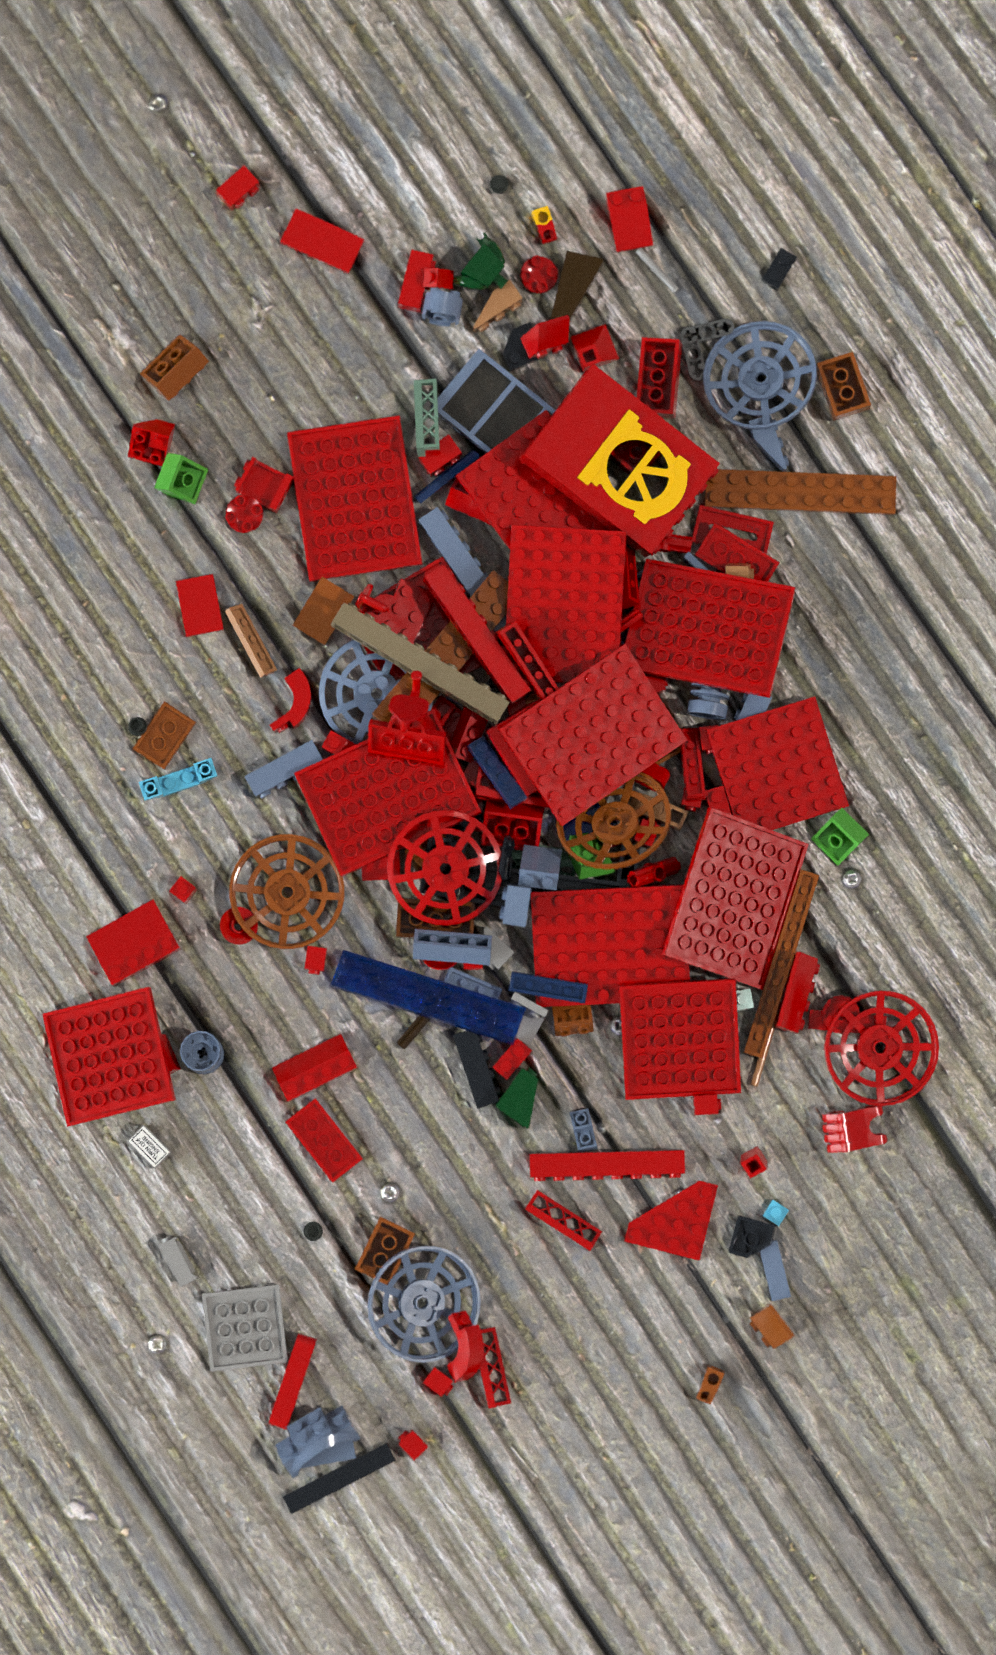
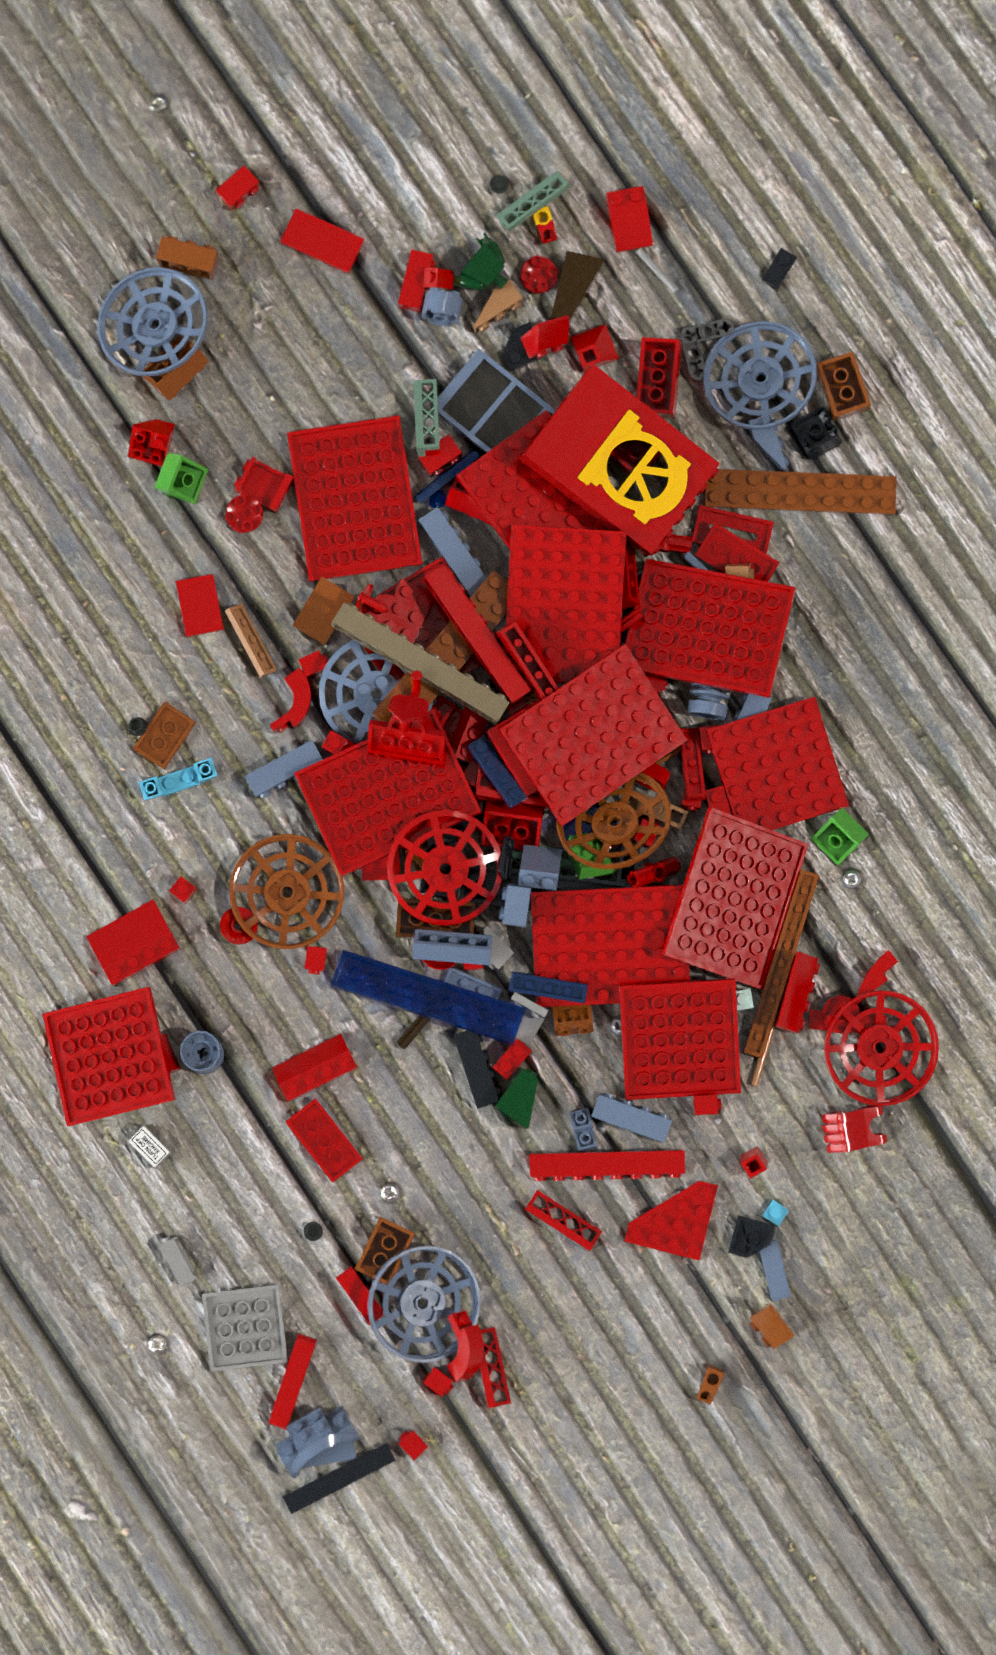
(146, 316): none -> sand blue dish
(188, 257): none -> dark orange brick
(313, 664): none -> red brick
(358, 1293): none -> red slope
(437, 499): none -> clear blue plate
(532, 201): none -> sand green fence
(630, 1118): none -> sand blue brick
(816, 433): none -> black slope
(875, 976): none -> red slope

